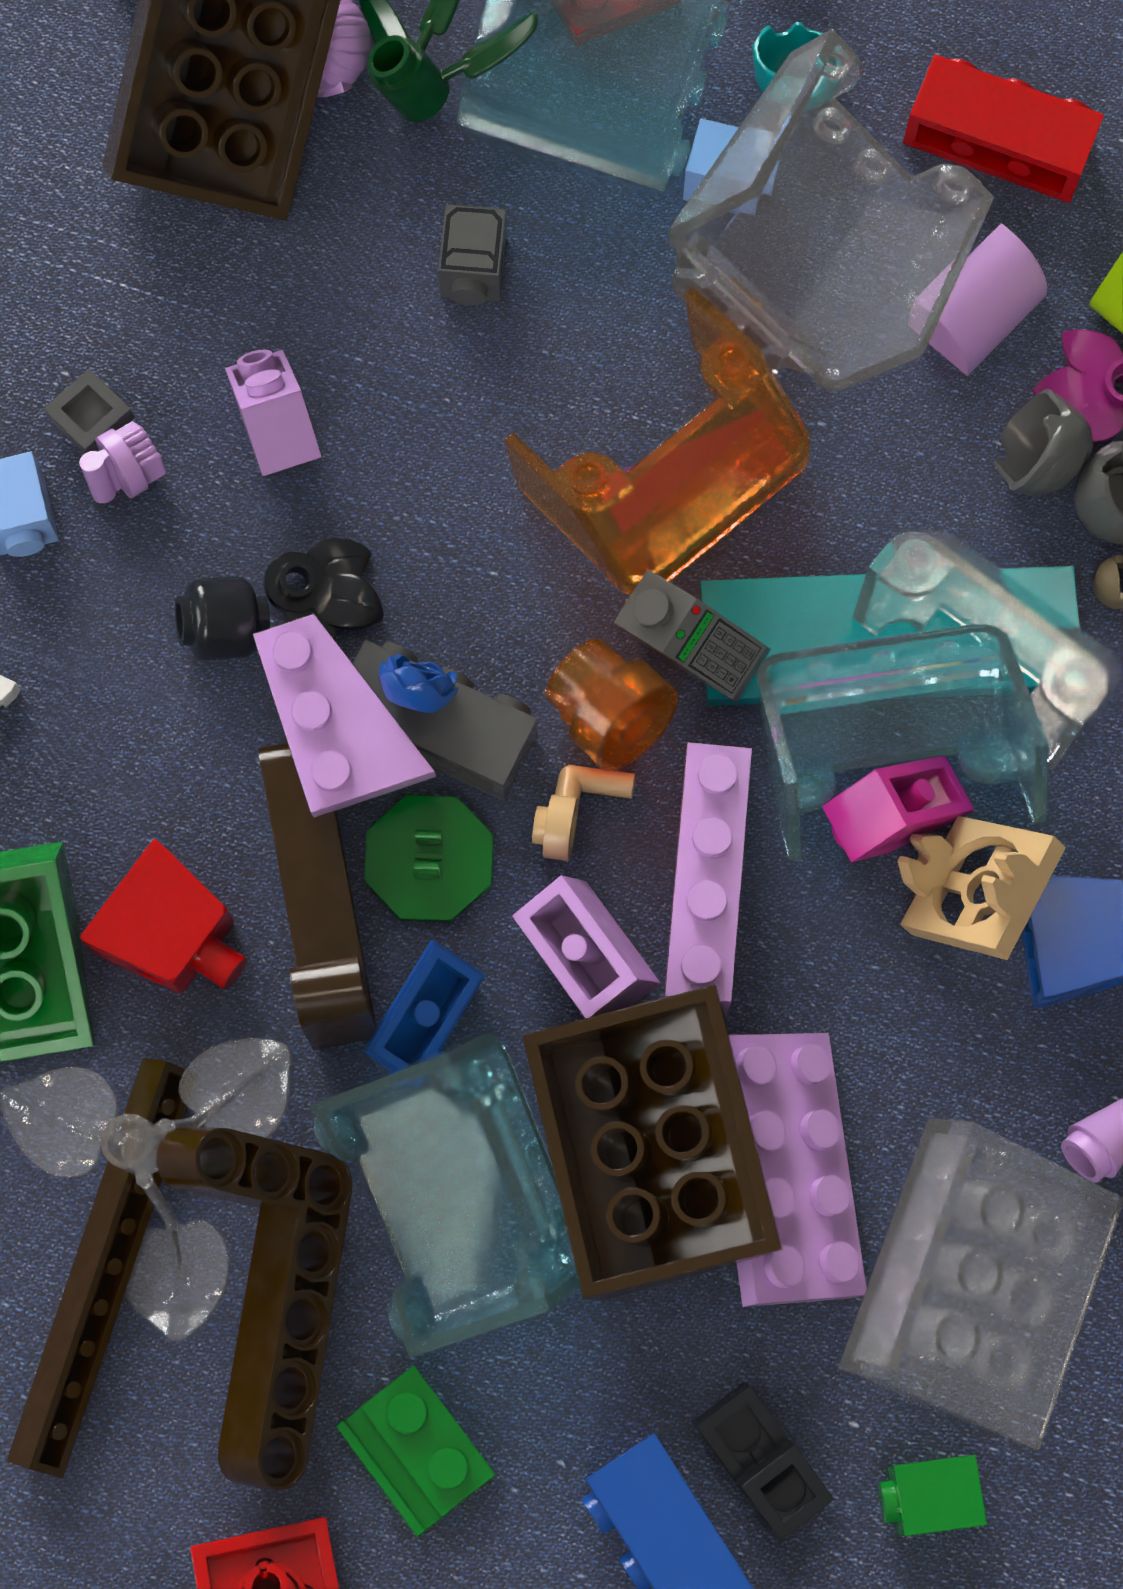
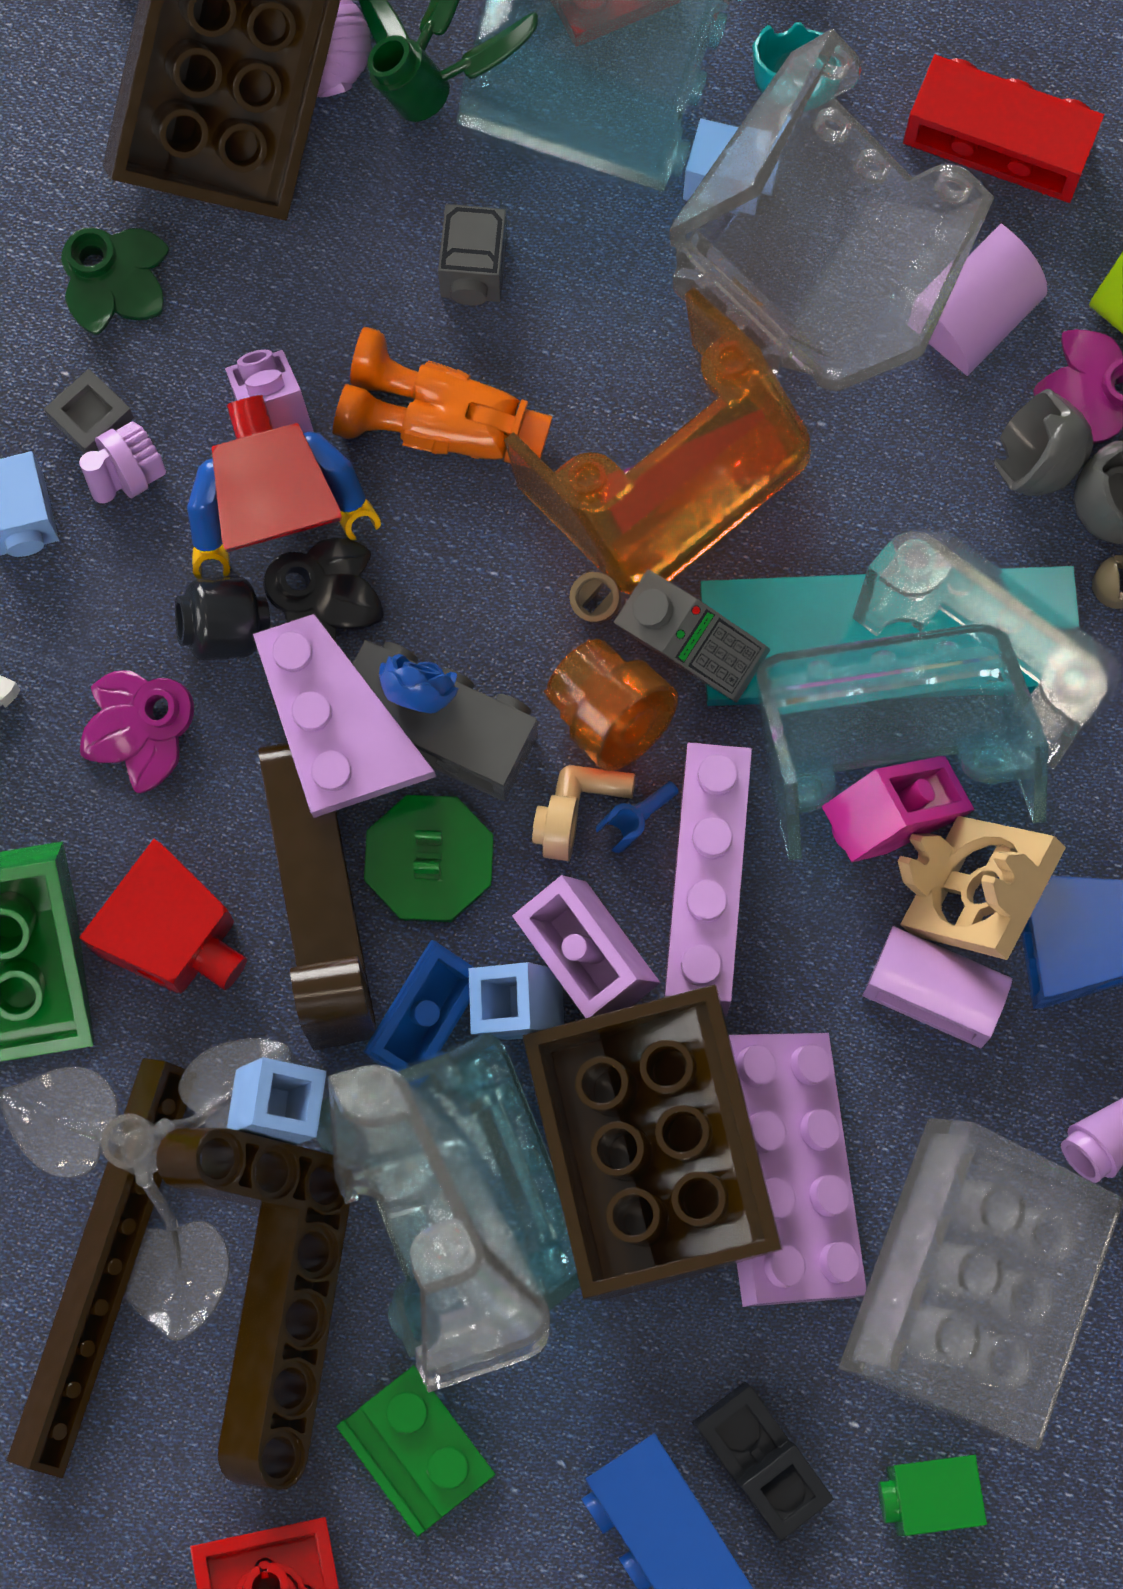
(116, 284): none -> dark green plate
(130, 731): none -> magenta plate
(269, 487): none -> torso
(277, 1100): none -> light blue brick
(447, 408): none -> orange piece
(472, 1276): none -> clear windscreen
(514, 1000): none -> light blue brick
(584, 591): none -> dark tan hinge
(632, 819): none -> blue hand
(938, 987): none -> lavender brick

